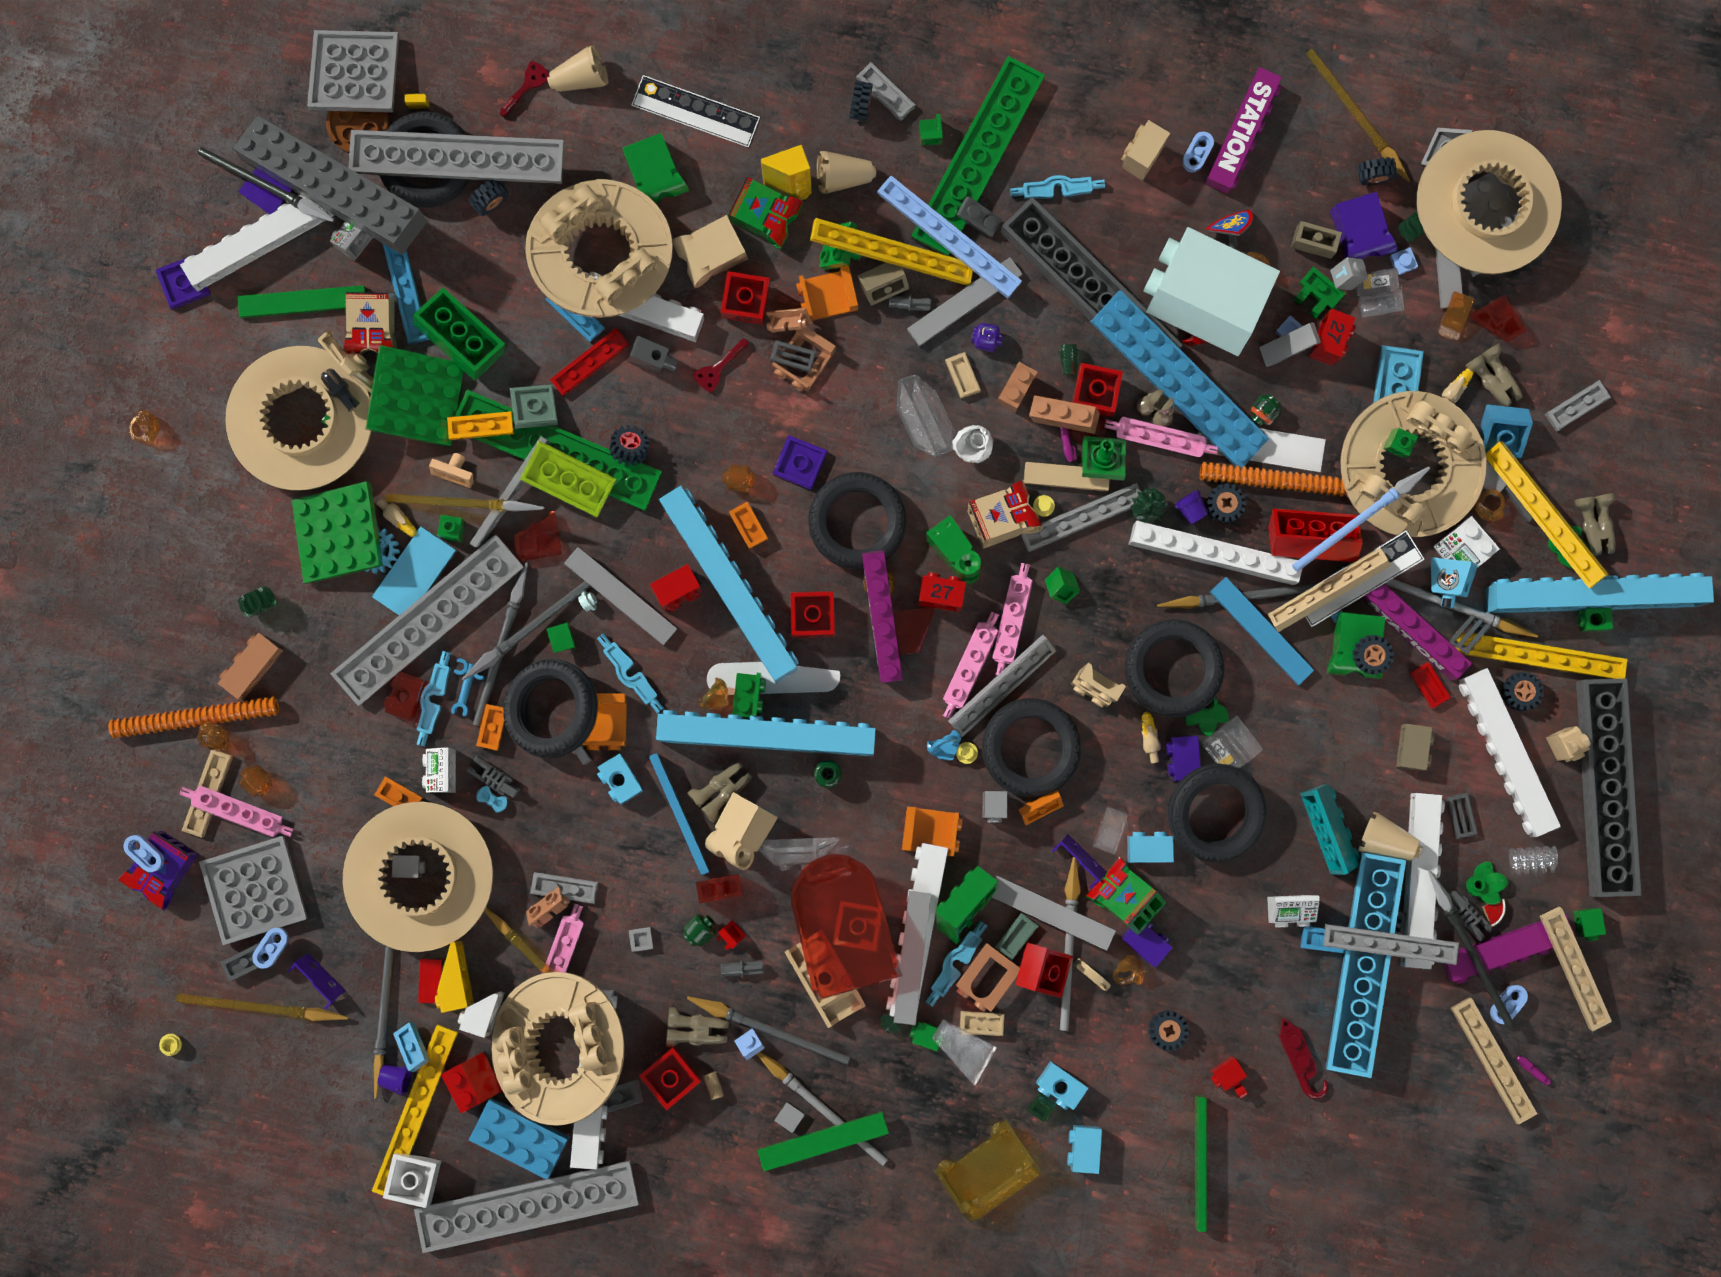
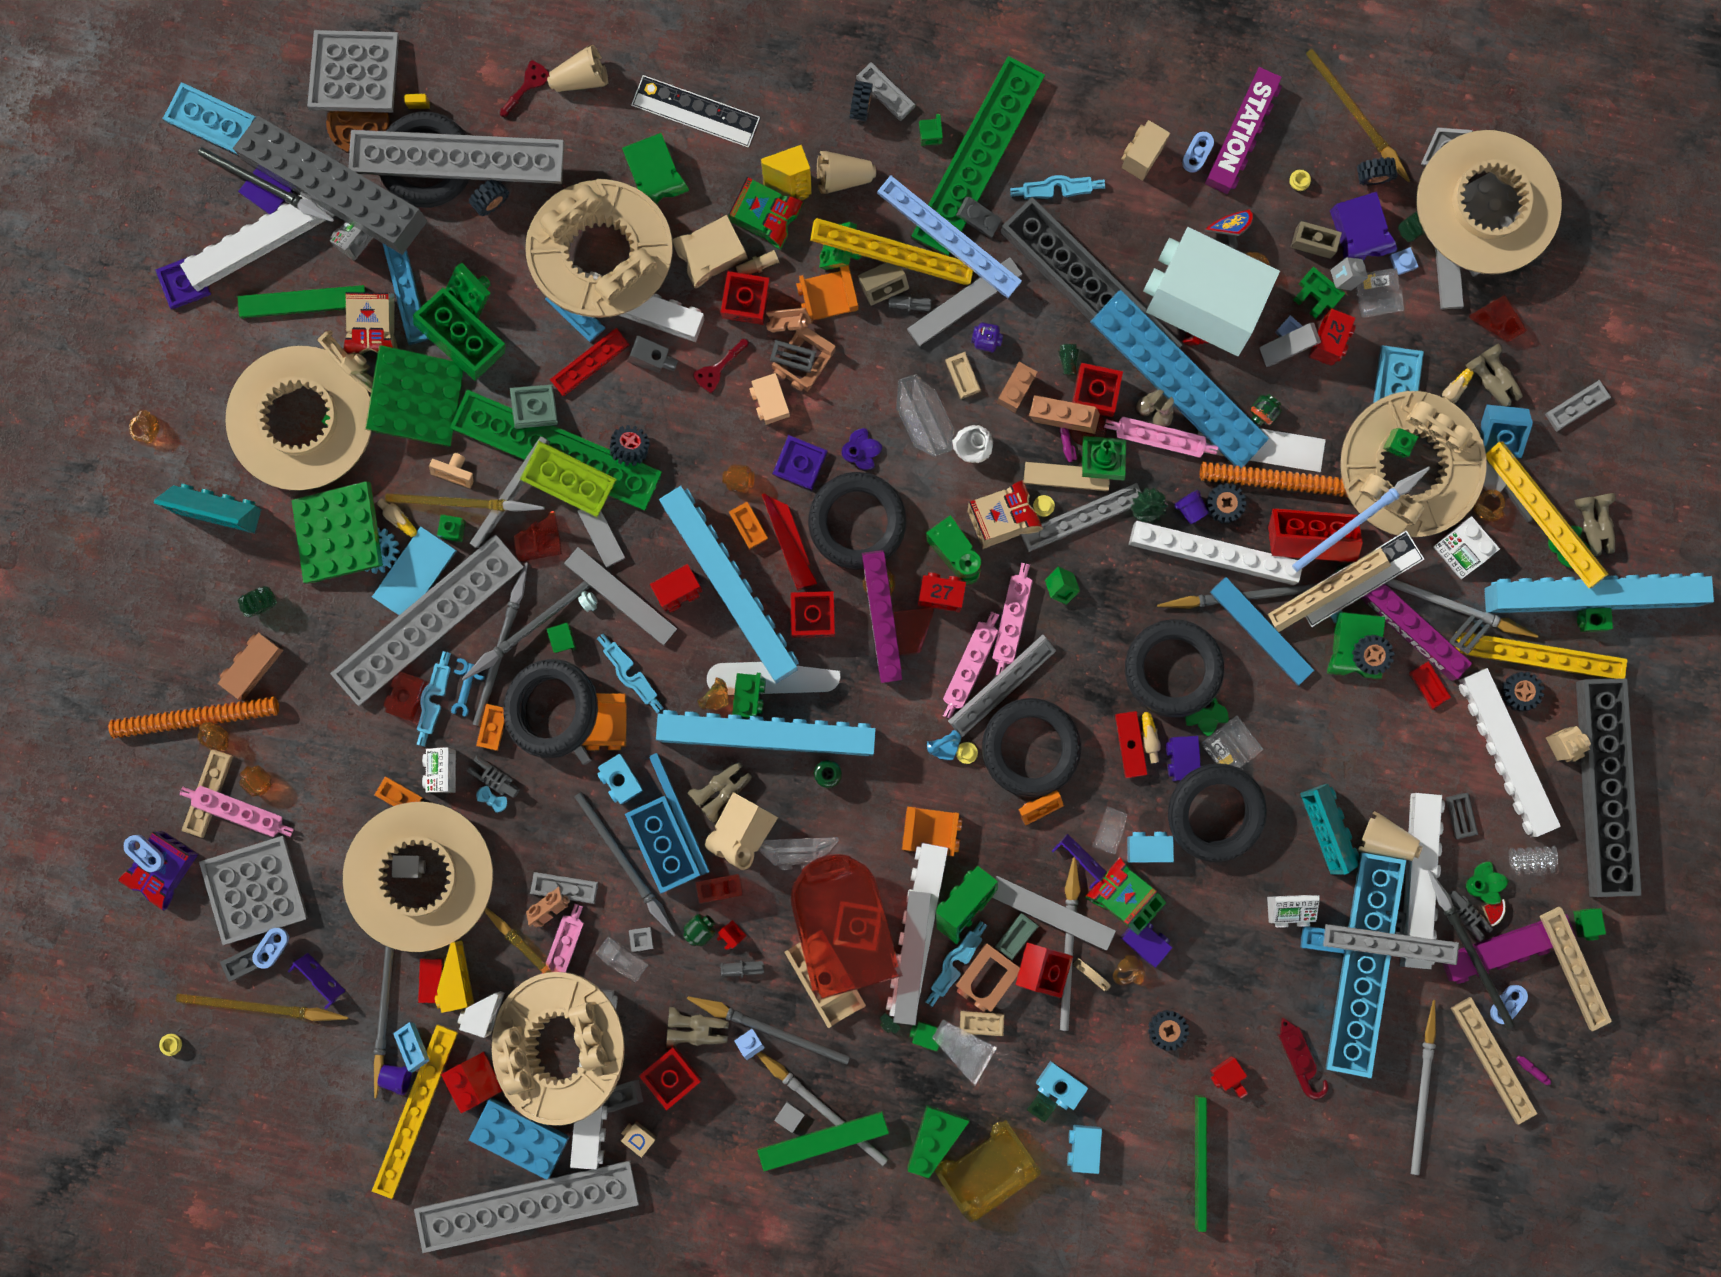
(207, 117): none -> medium azure tile
(210, 508): none -> teal slope
(339, 388): black arm -> none
(412, 1179): white slope -> none
(468, 289): none -> green plate
(480, 425): light orange plate -> none
(602, 538): none -> light grey tile
(621, 959): none -> clear slope
(637, 1138): none -> tan brick
(653, 904): none -> dark grey piece
(663, 844): none -> dark azure brick
(712, 1081): tan piece -> none
(758, 263): none -> tan pin
(770, 399): none -> light nougat brick
(790, 542): none -> red wedge
(864, 449): none -> dark purple plate
(934, 1139): none -> green wedge
(994, 806): light grey brick -> none
(1096, 686): tan piece -> none
(1129, 730): none -> red tile
(1300, 180): none -> light yellow plate
(1414, 747): dark tan brick -> none
(1428, 1054): none -> light grey piece
(1451, 579): medium azure torso -> none
(1455, 316): clear orange slope -> none

